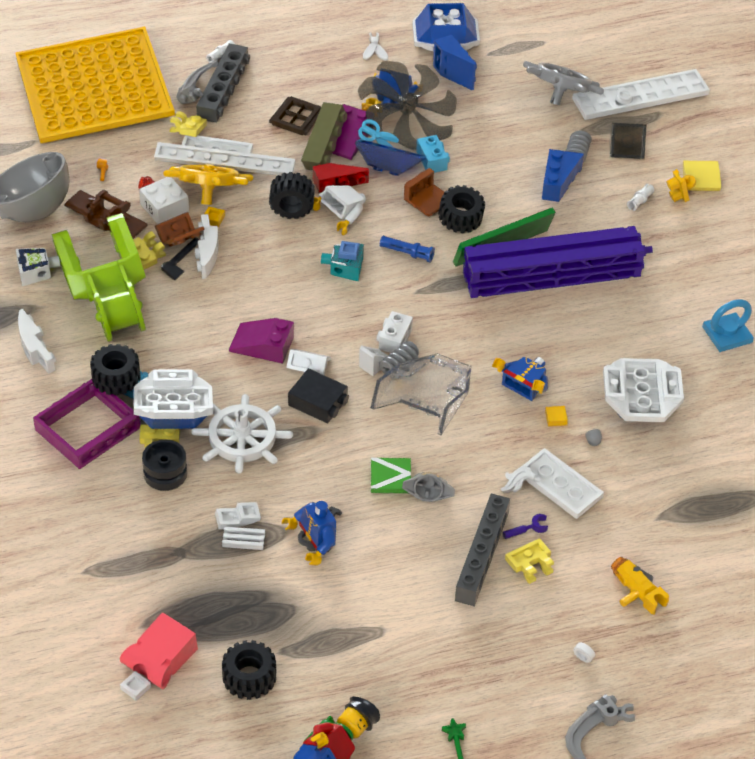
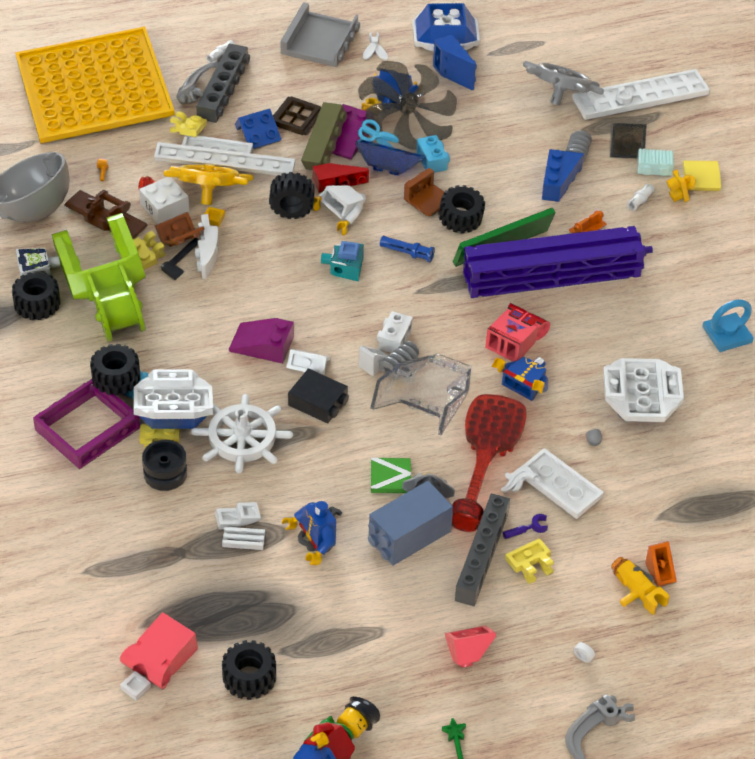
(32, 342): white slope -> none
(36, 295): none -> black tyre
(259, 128): none -> blue bracket
(318, 37): none -> light grey panel
(410, 523): none -> sand blue brick
(469, 644): none -> coral slope
(491, 427): none -> clear red piece
(515, 332): none -> coral piece
(556, 416): yellow tile -> none
(592, 223): none -> orange hinge
(655, 162): none -> light aqua brick
(660, 563): none -> orange slope

